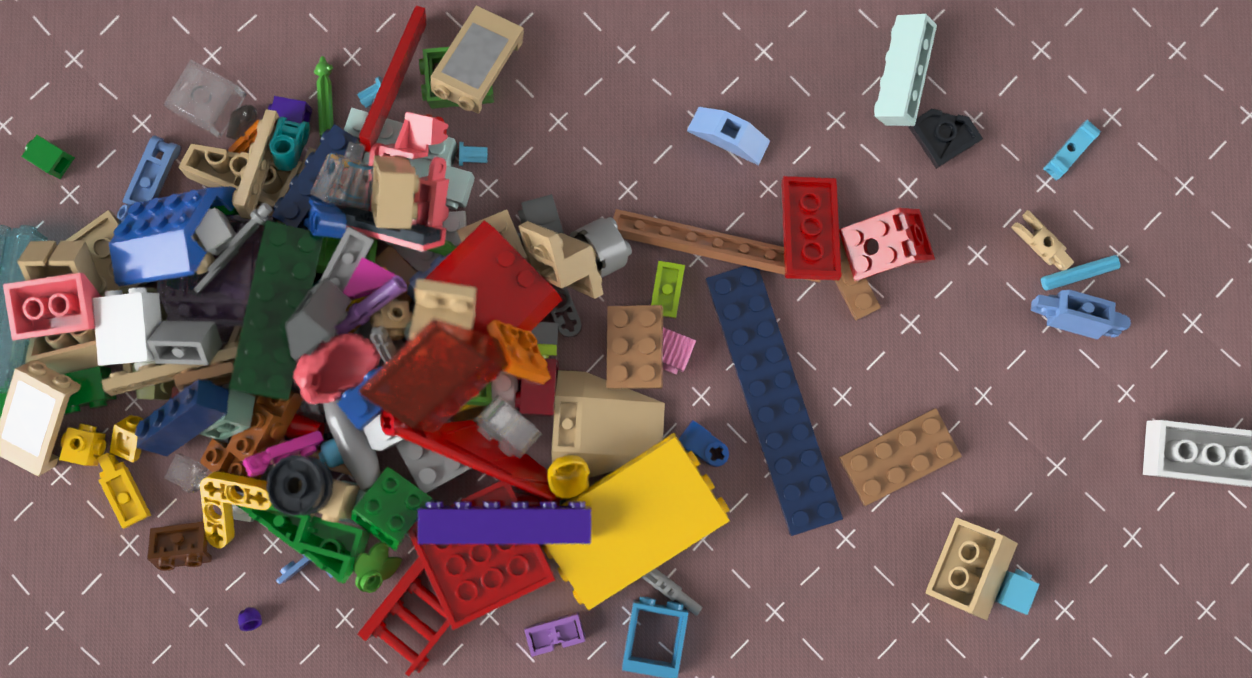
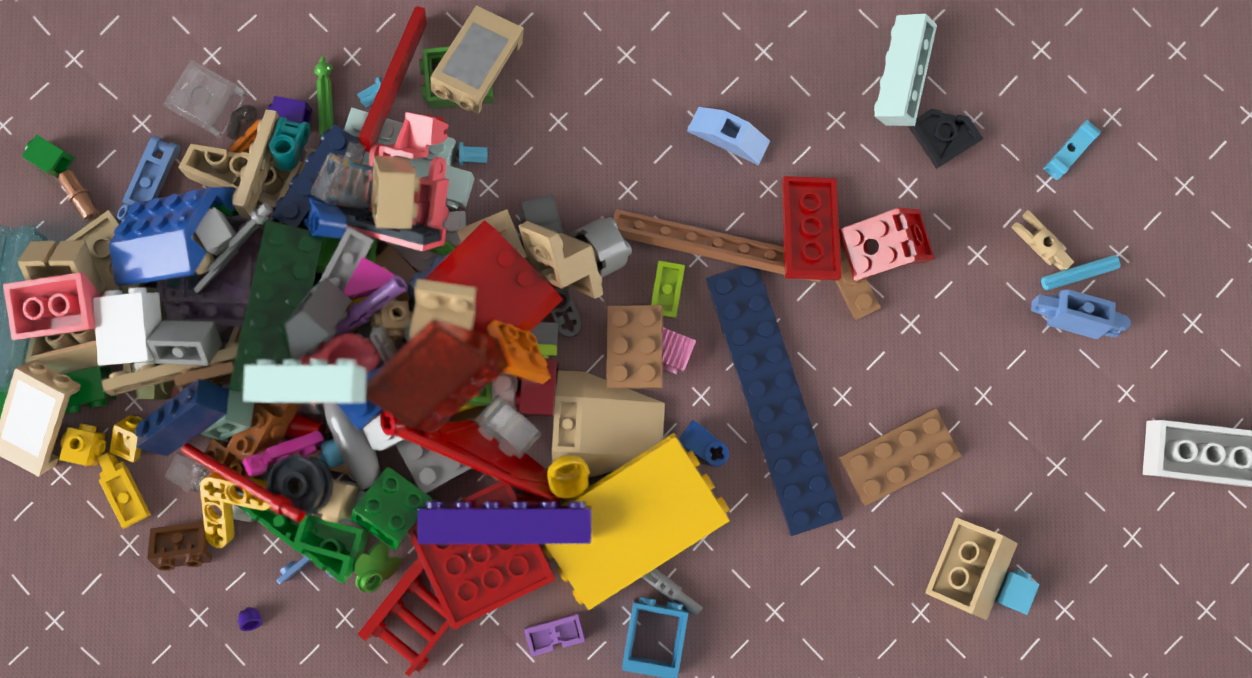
(78, 195): none -> nougat axle
(277, 503): none -> red bar
(305, 382): none -> light aqua brick

